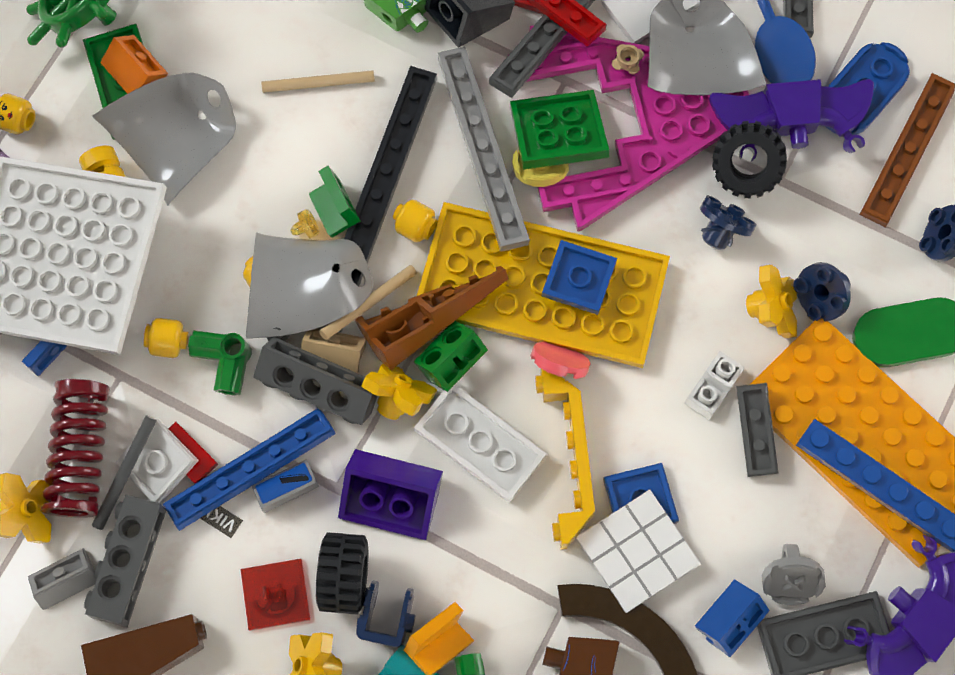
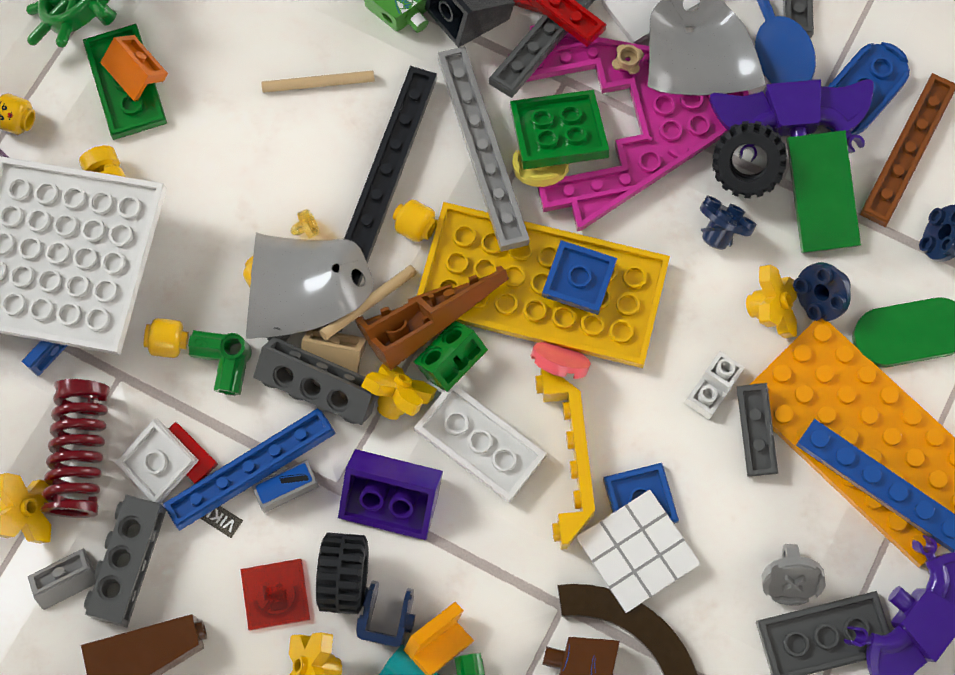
(124, 472): dark grey bar -> none
(163, 129): light grey piece -> none
(333, 204): green panel -> none
(732, 617): blue hinge -> none
(823, 191): none -> green tile

